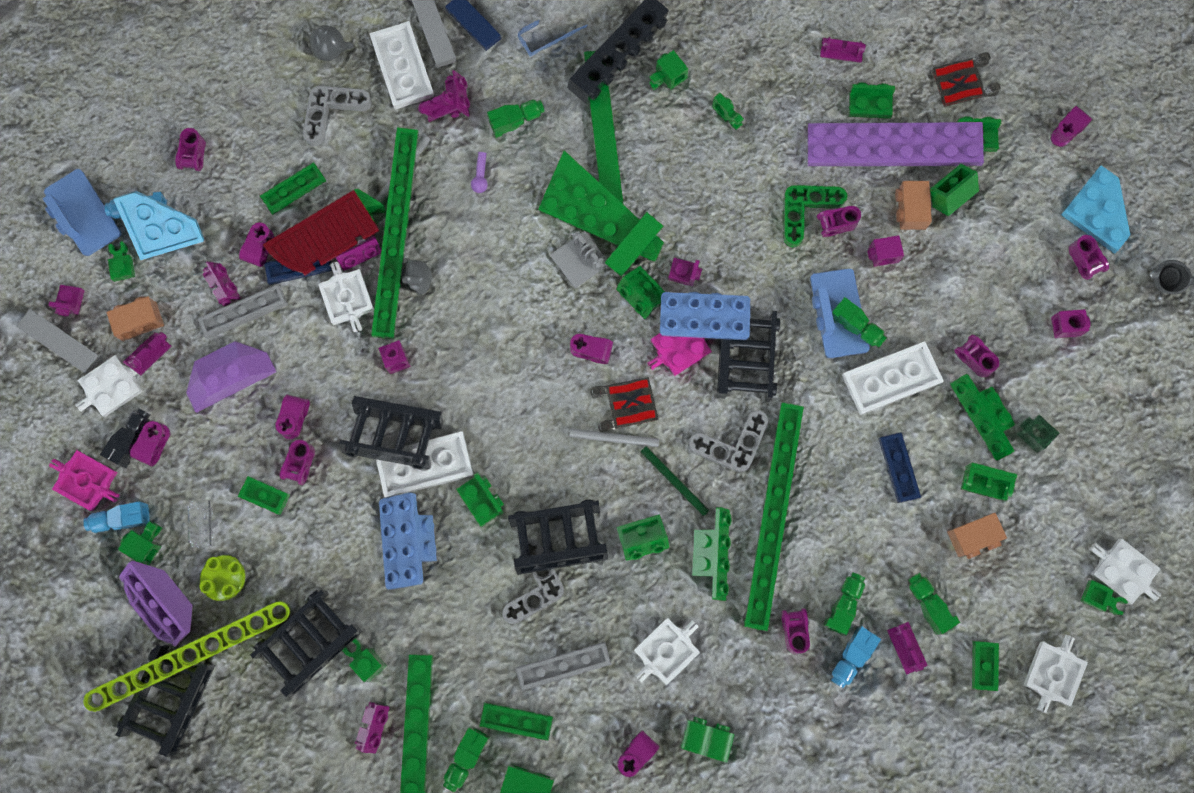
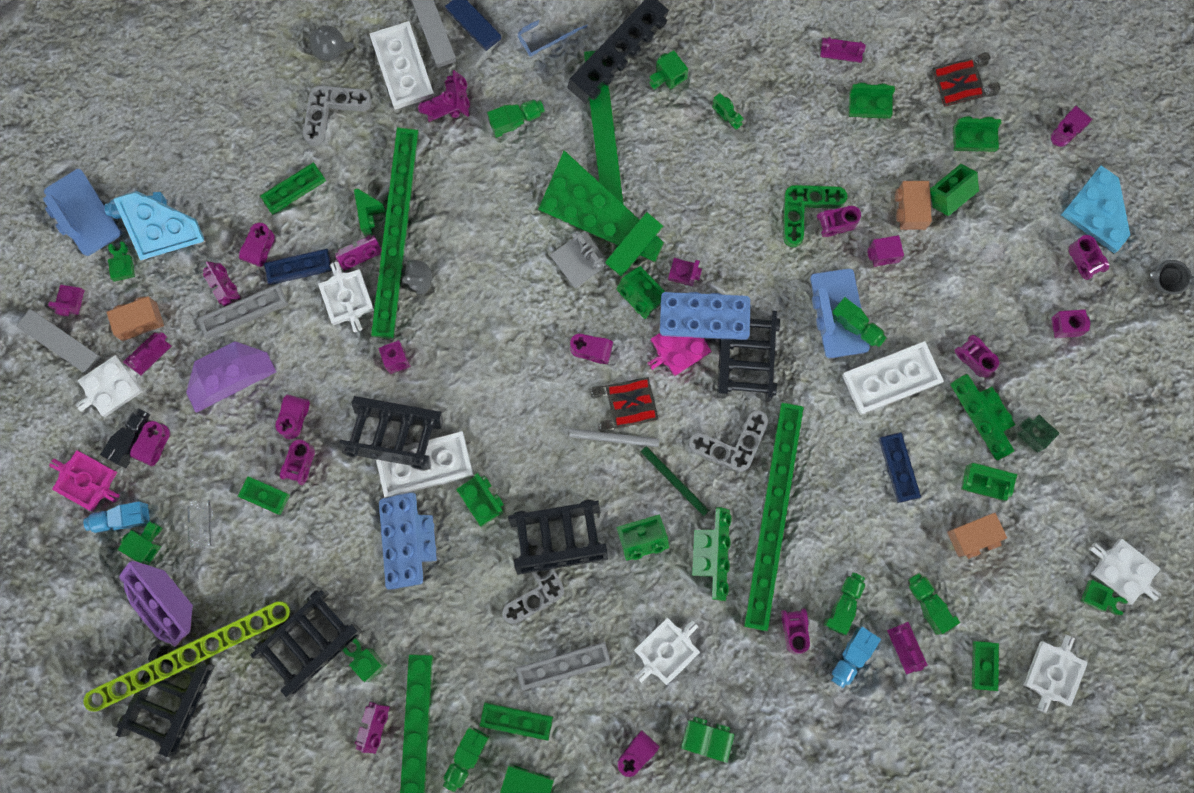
(190, 154): magenta piece -> none
(222, 577): lime dish -> none
(322, 235): dark red piece -> none
(479, 183): medium lavender bar -> none
(895, 144): medium lavender plate -> none

